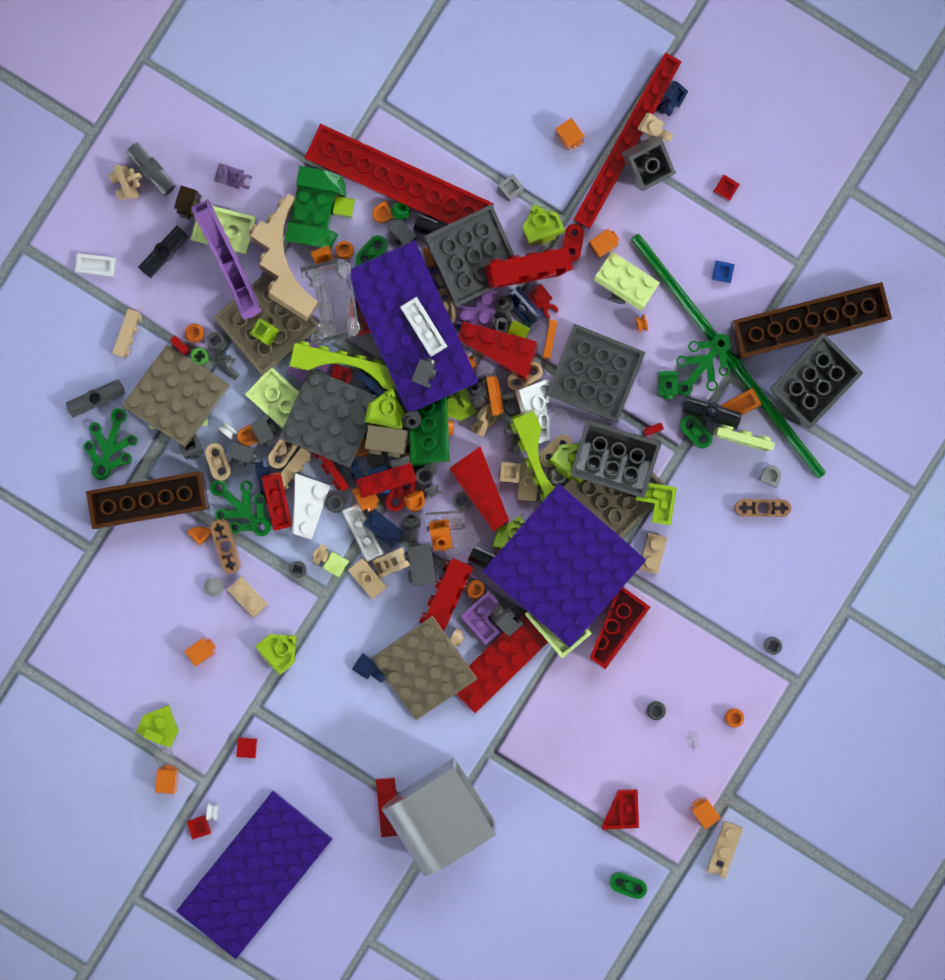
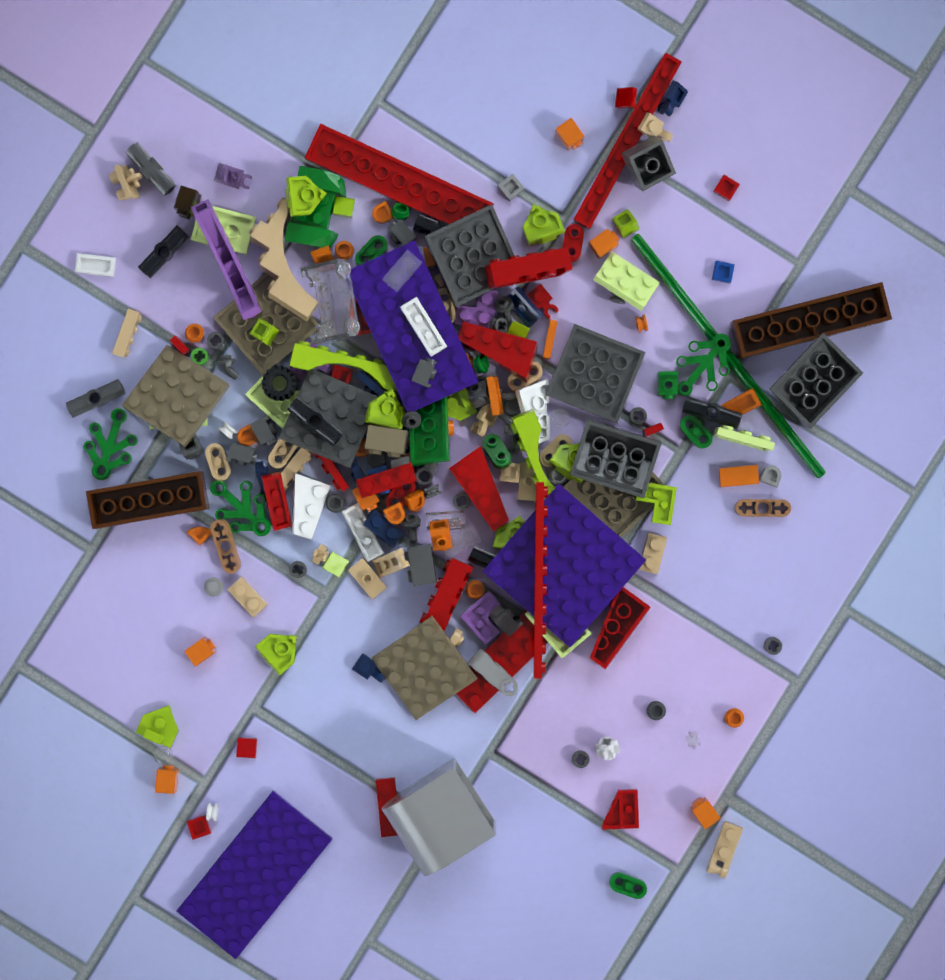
(283, 394): none -> black tyre
(302, 195): none -> lime plate
(306, 413): none -> black piece
(395, 514): none -> orange tile
(402, 271): none -> clear plate
(481, 364): none -> green plate
(492, 672): none -> light grey piece
(495, 450): none -> green plate
(539, 588): none -> red plate
(575, 756): none -> dark grey bush
(607, 748): none -> white gear
(626, 97): none -> red tile
(626, 223): none -> lime slope
(638, 409): none -> dark grey bush
(738, 476): none -> orange tile

